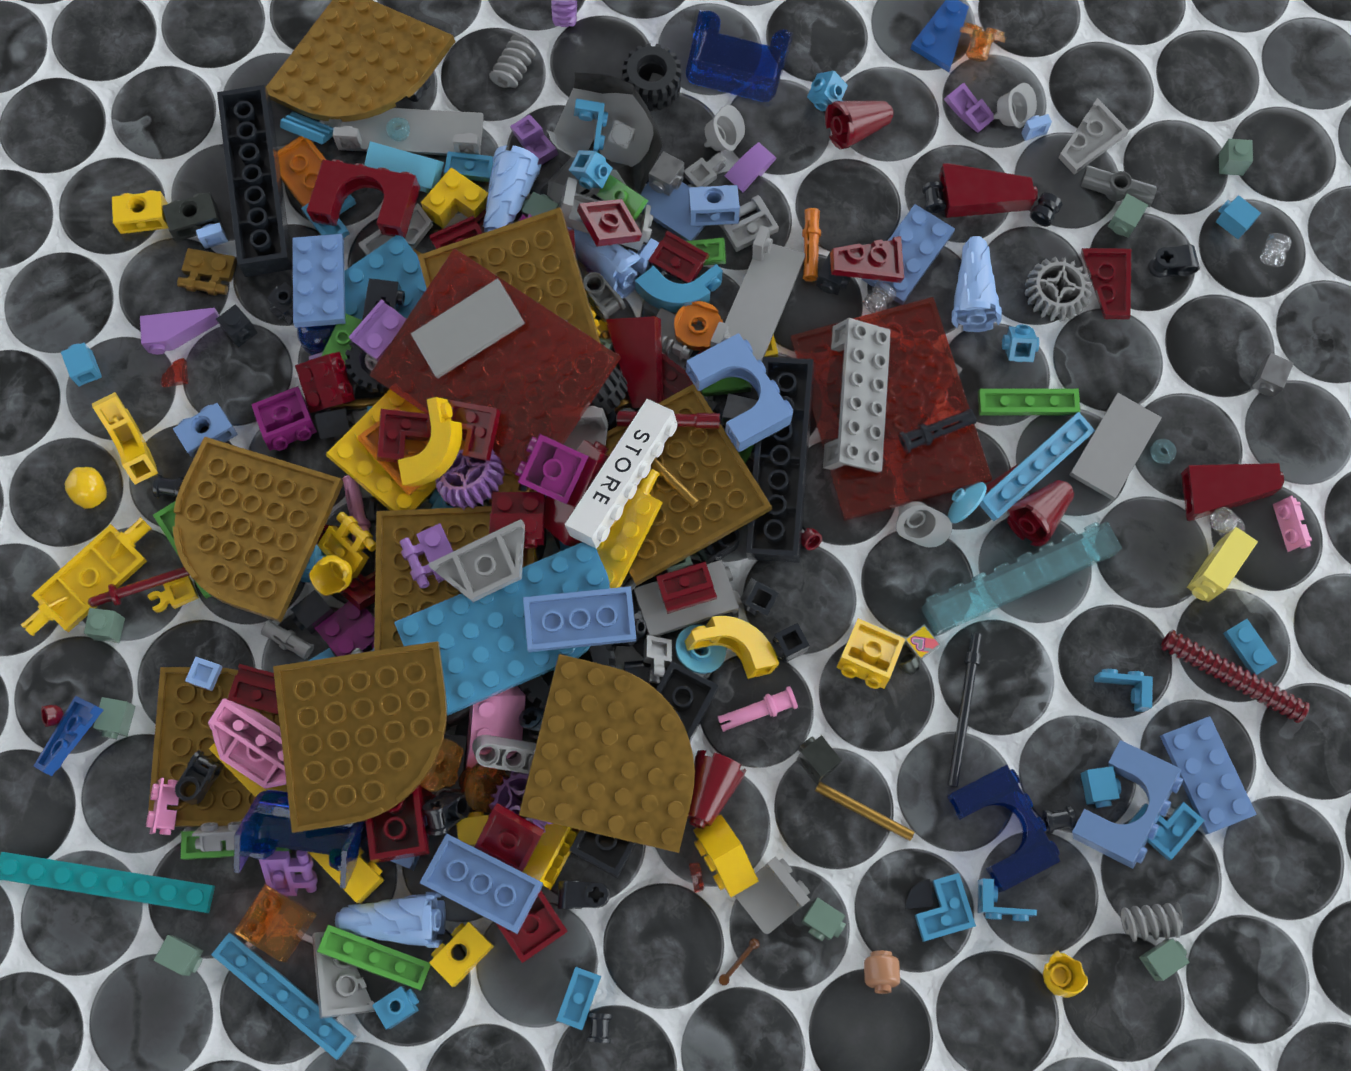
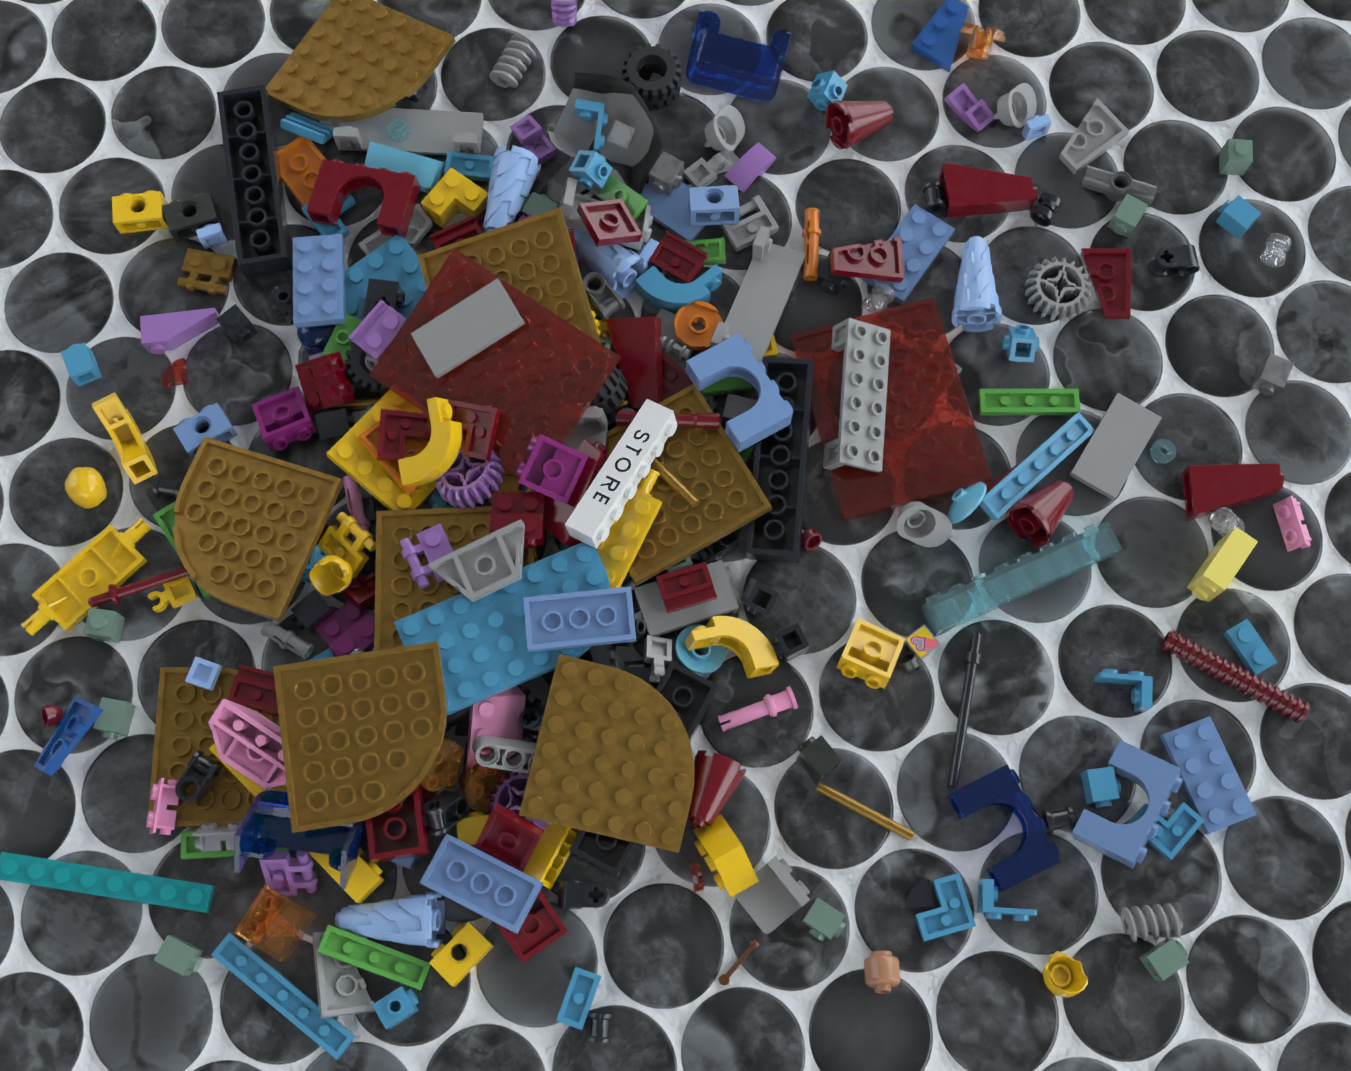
(925, 433): black pin -> none

